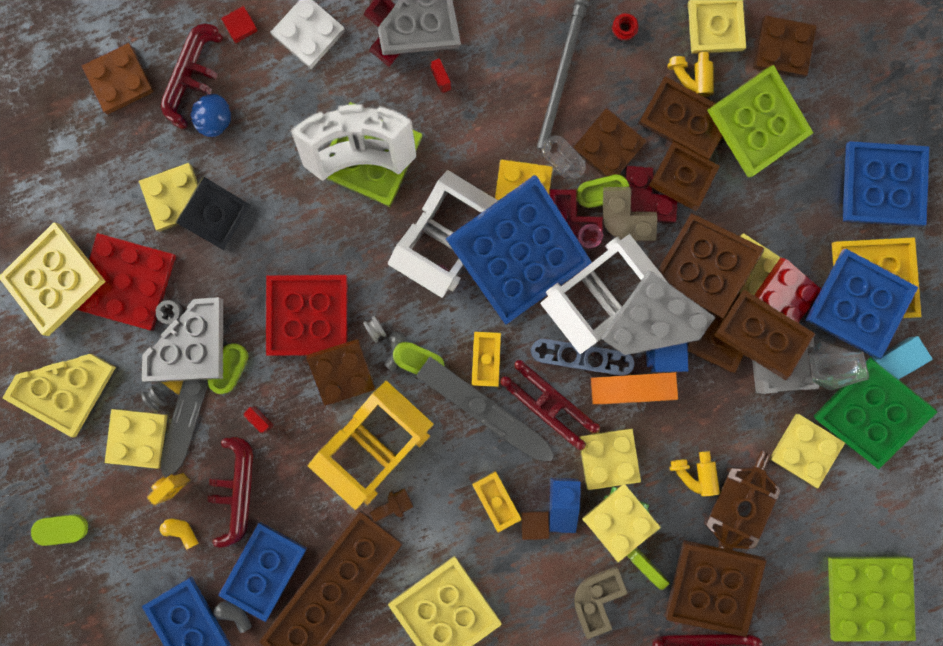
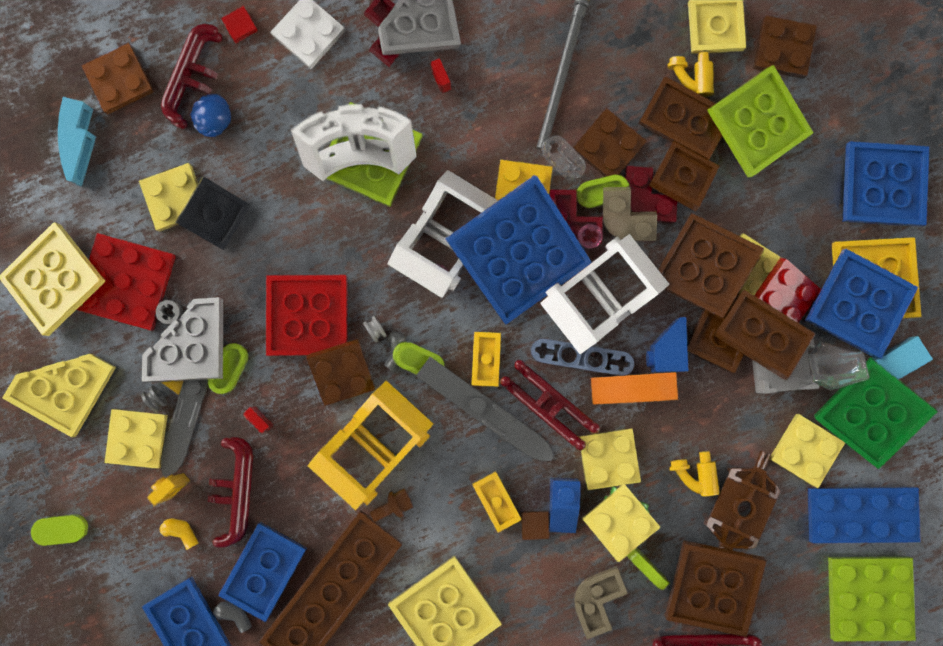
(74, 140): none -> medium azure slope
(628, 20): red plate -> none
(656, 318): light grey plate -> none
(864, 515): none -> blue plate

